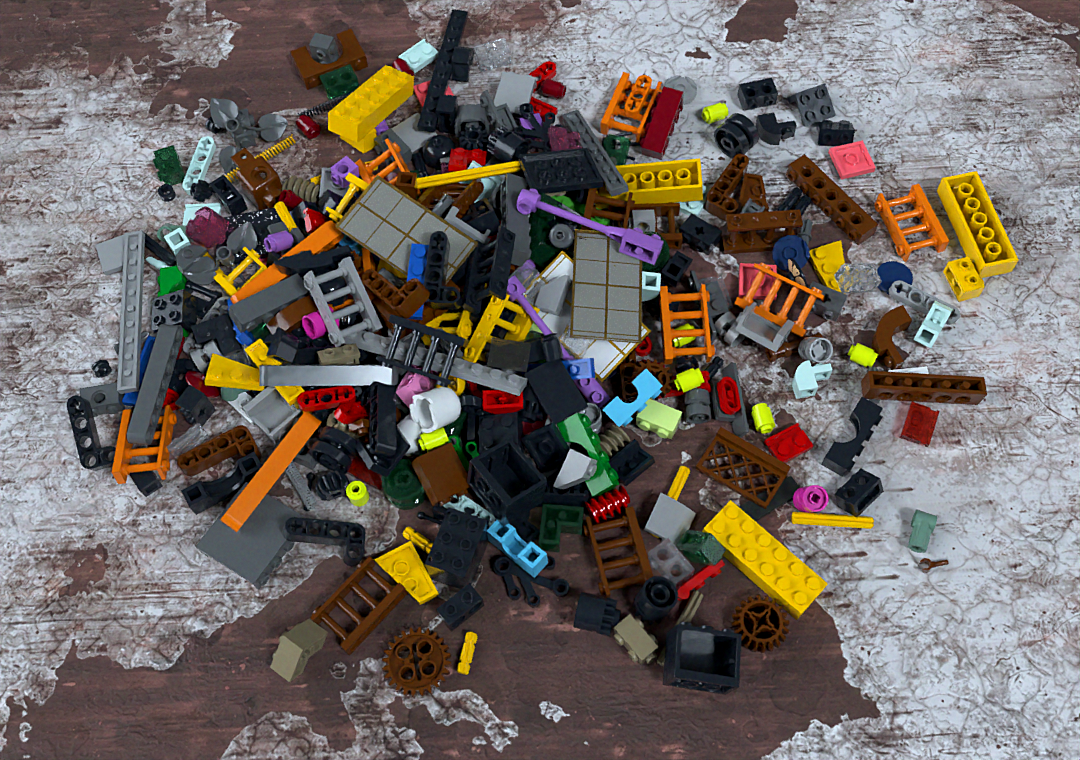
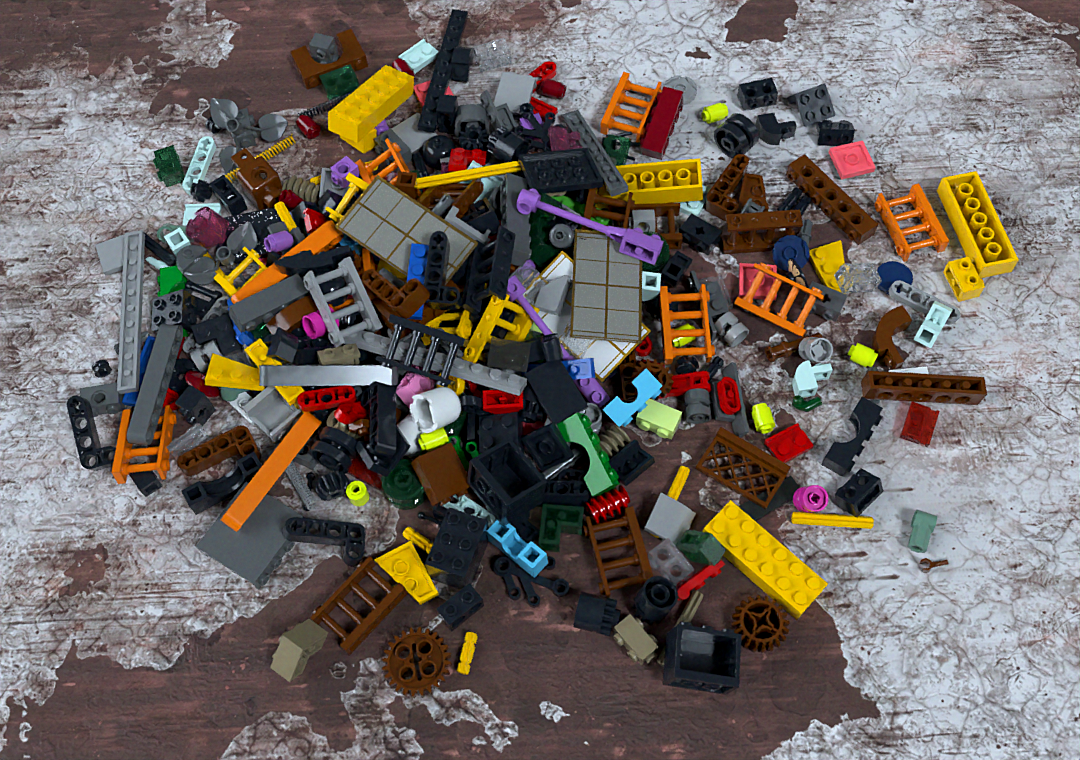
(169, 196): black bush -> none
(575, 470): light grey slope -> none
(638, 90): orange beam -> none
(689, 380): neon yellow brick -> none
(761, 329): light grey panel -> none
(806, 406): none -> dark green arm

